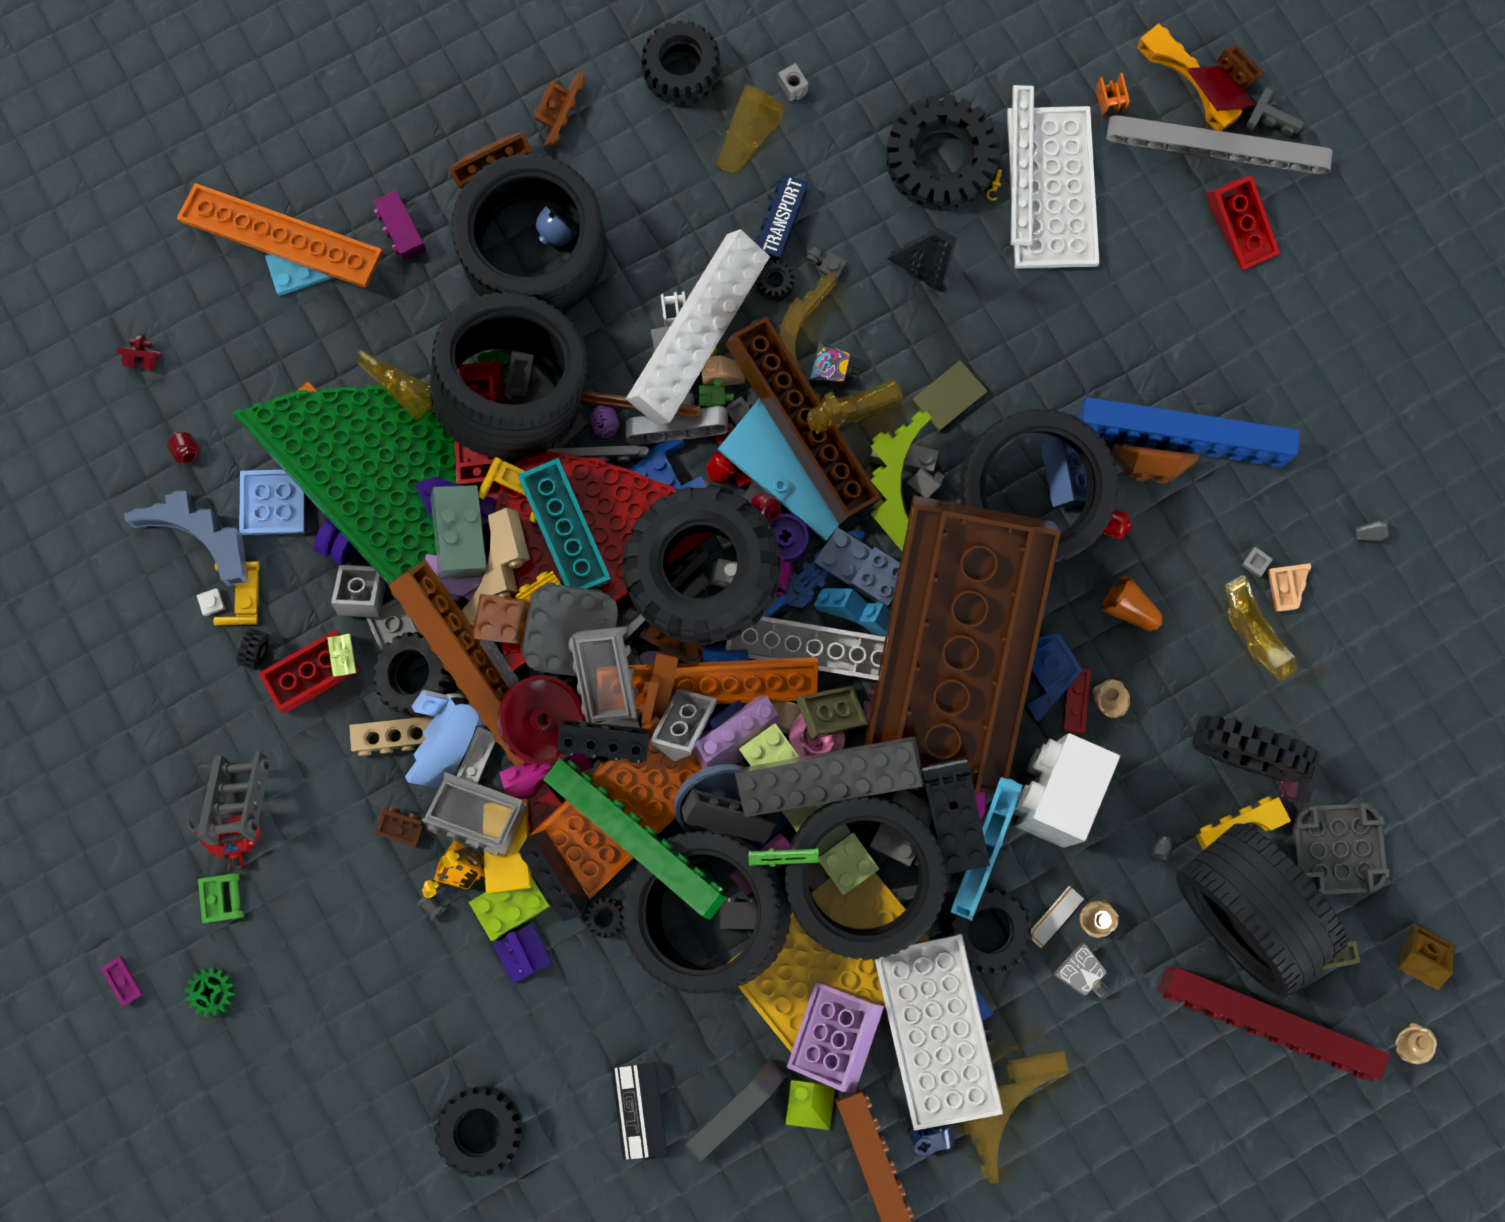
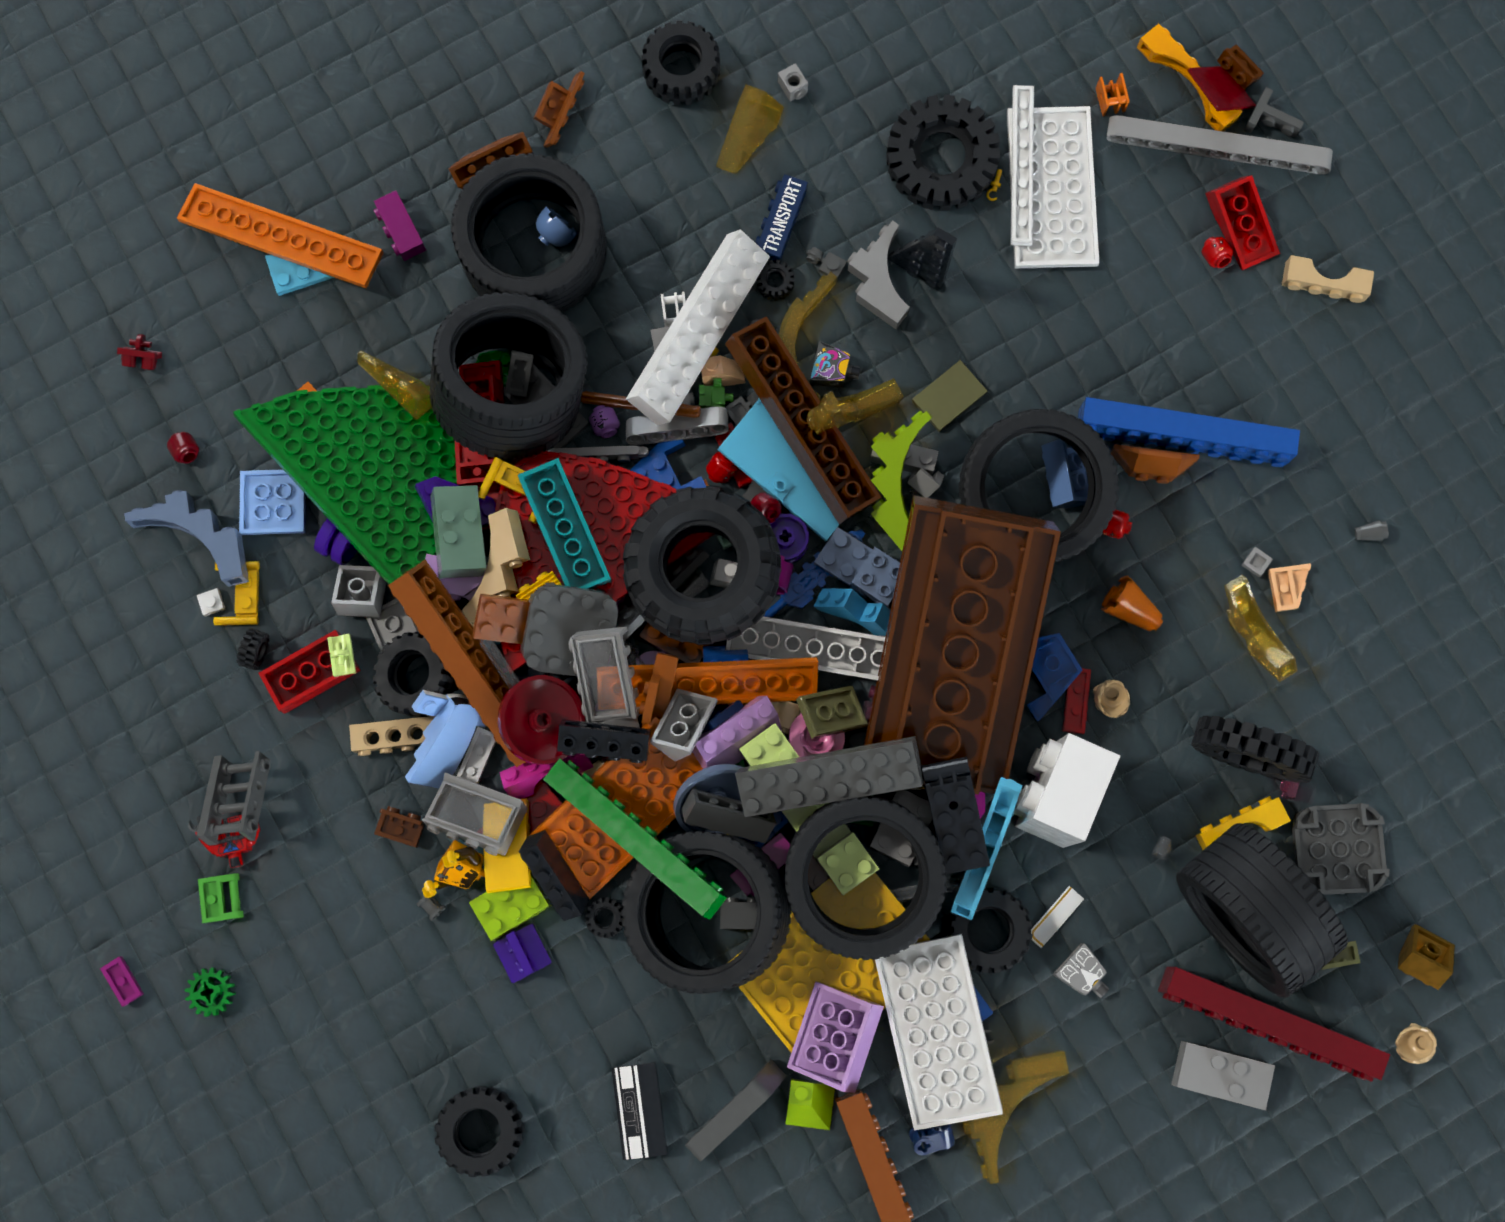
(783, 857): bright green pin -> none
(877, 290): none -> light grey arch
(1099, 918): tan hair -> none
(1217, 252): none -> red head
(1223, 1075): none -> light grey brick
(1301, 274): none -> tan arch

